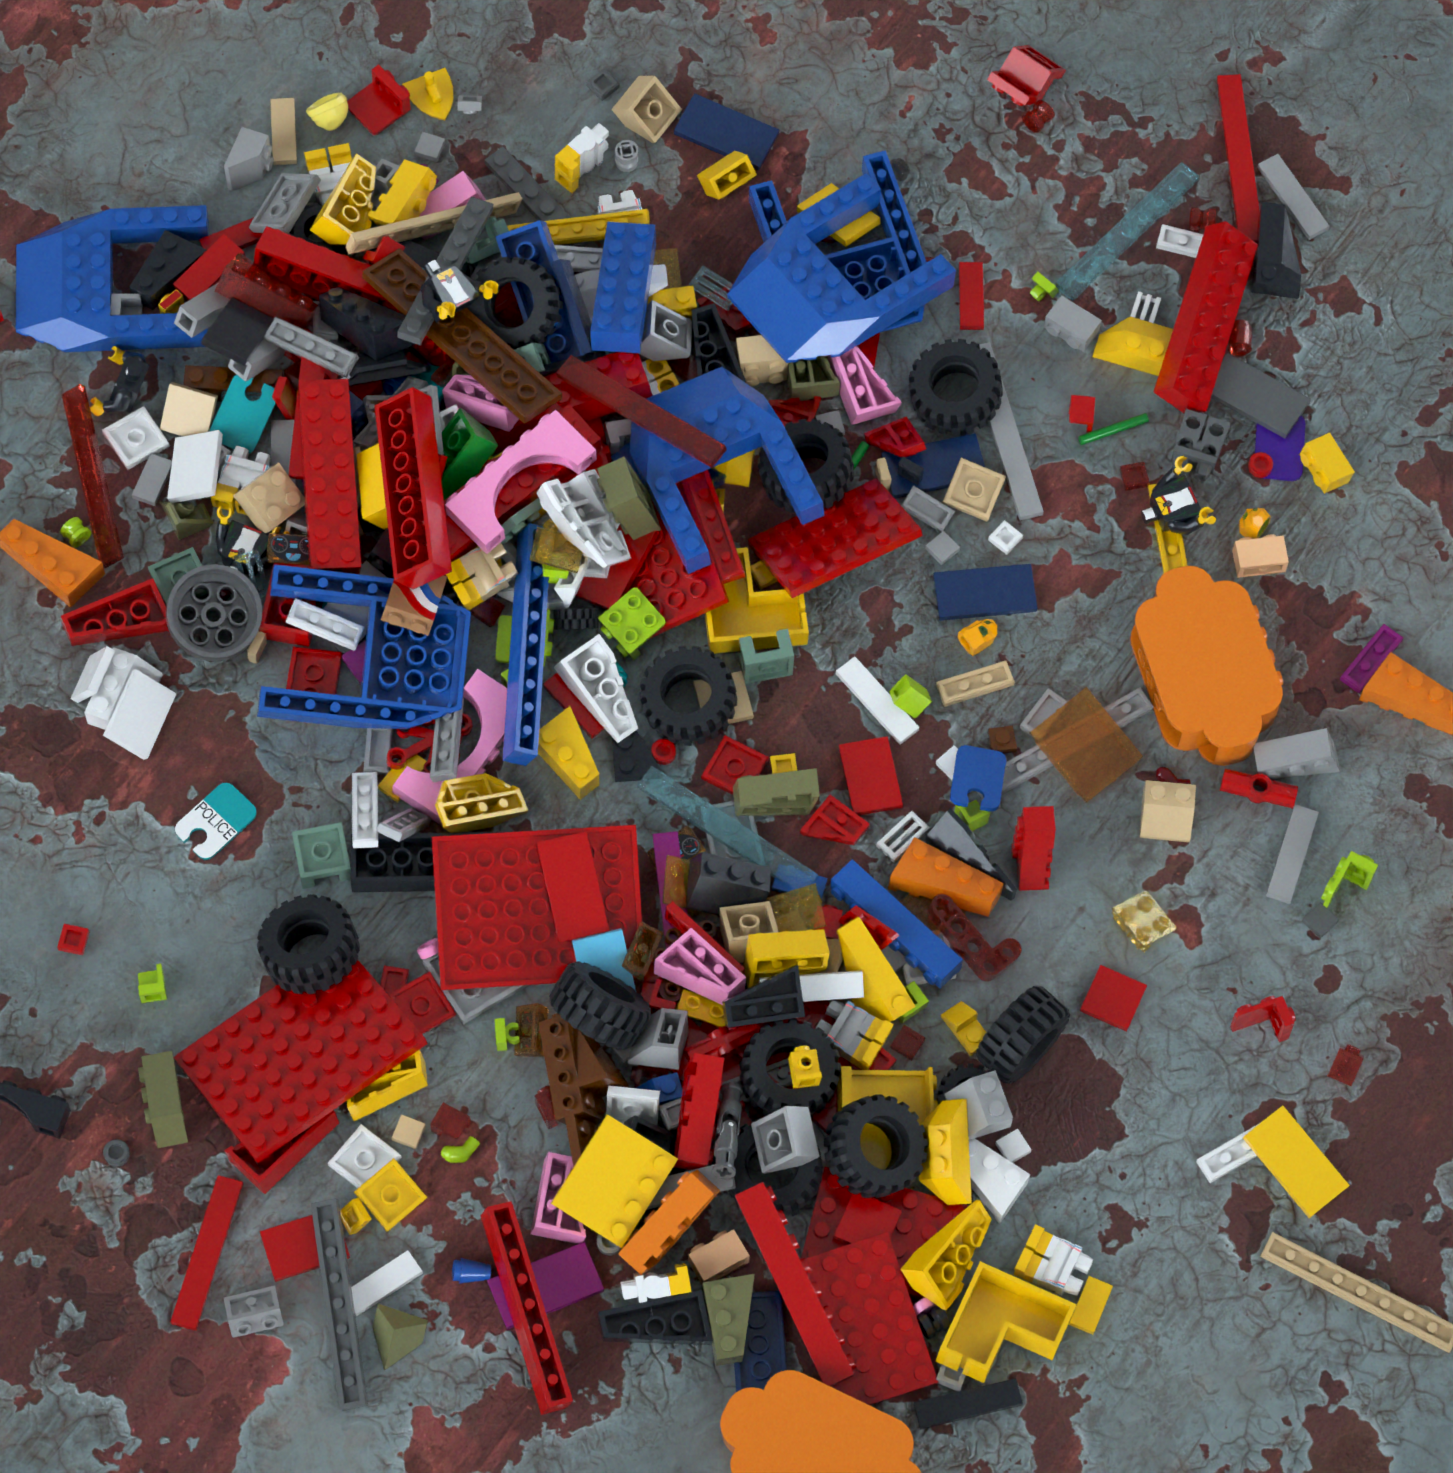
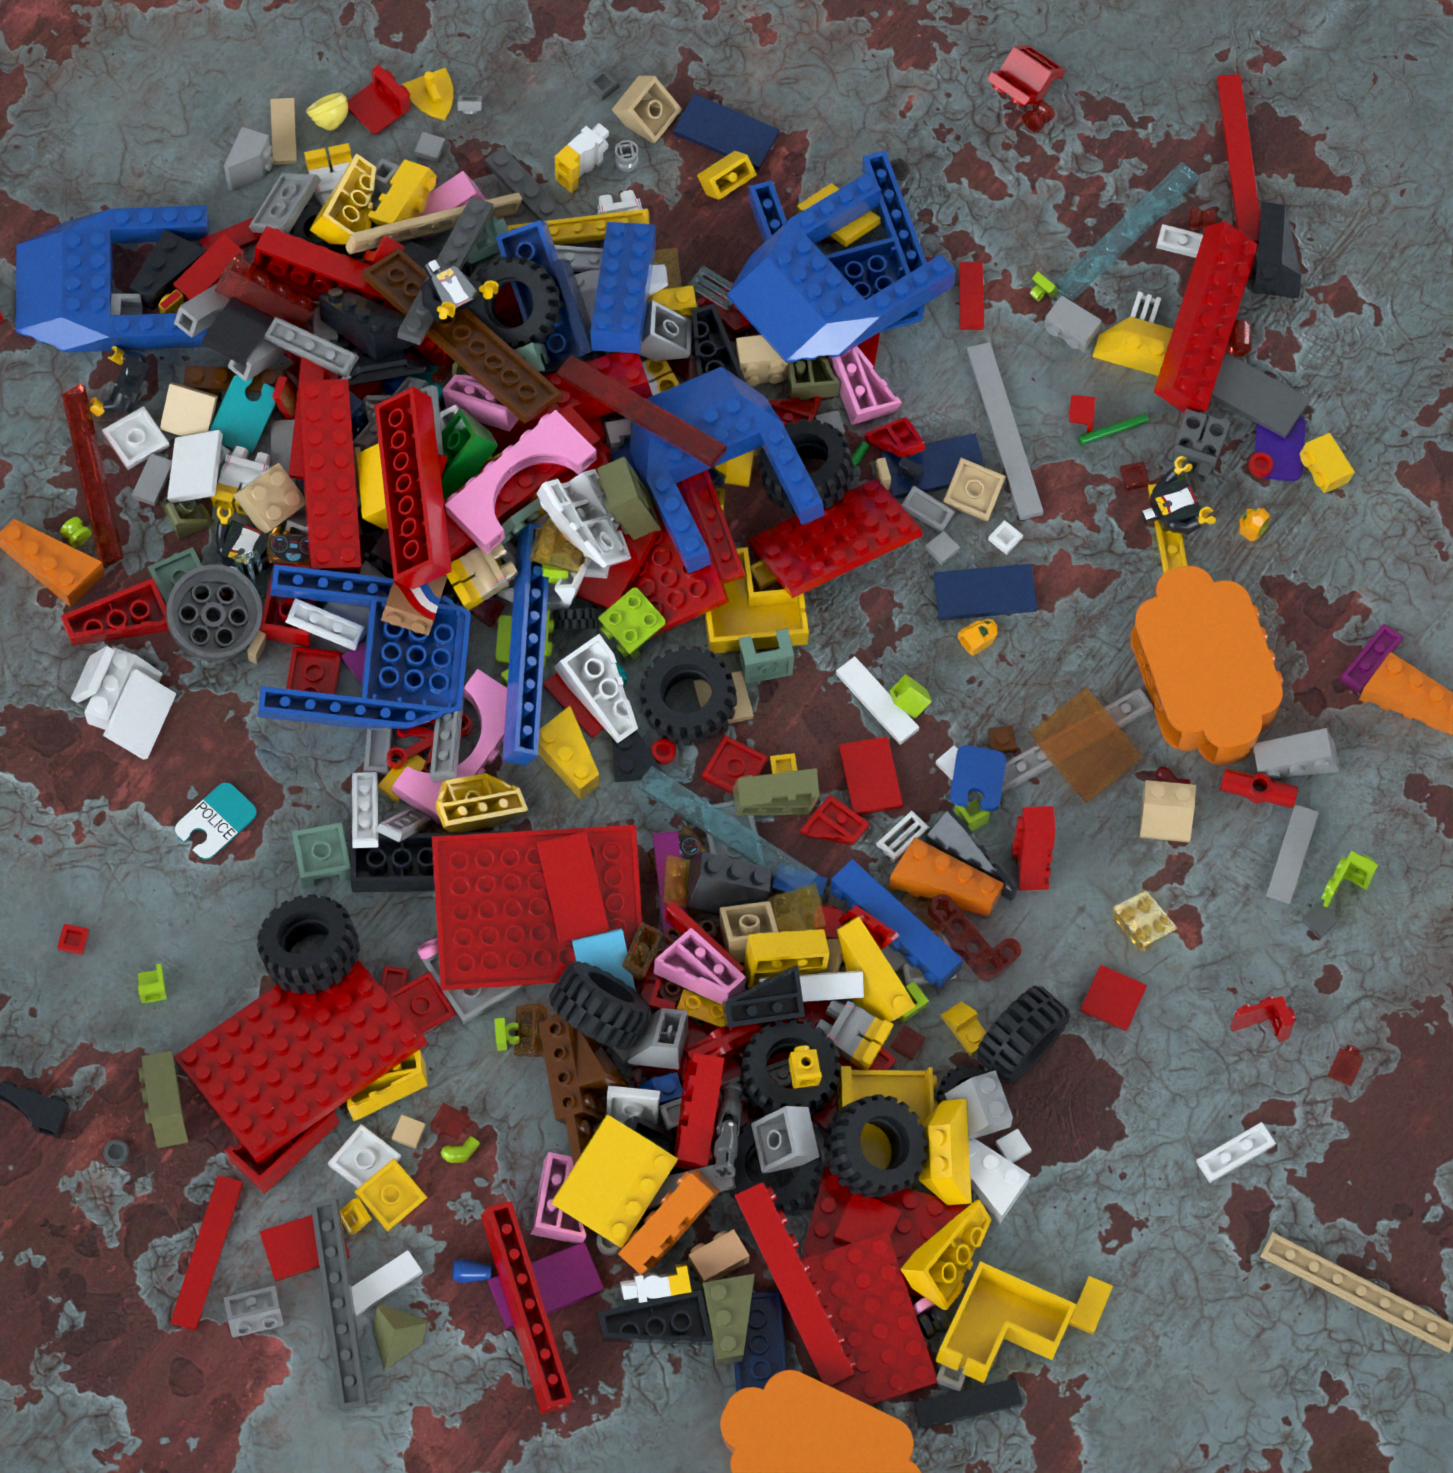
(545, 1107): clear red bracket -> none
(948, 359): black tyre -> none
(975, 683): tan tile -> none
(1042, 710): light grey tile -> none
(1051, 1261): white hips -> none
(1260, 556): light nougat brick -> none
(1293, 197): light grey tile -> none
(1296, 1161): yellow tile -> none

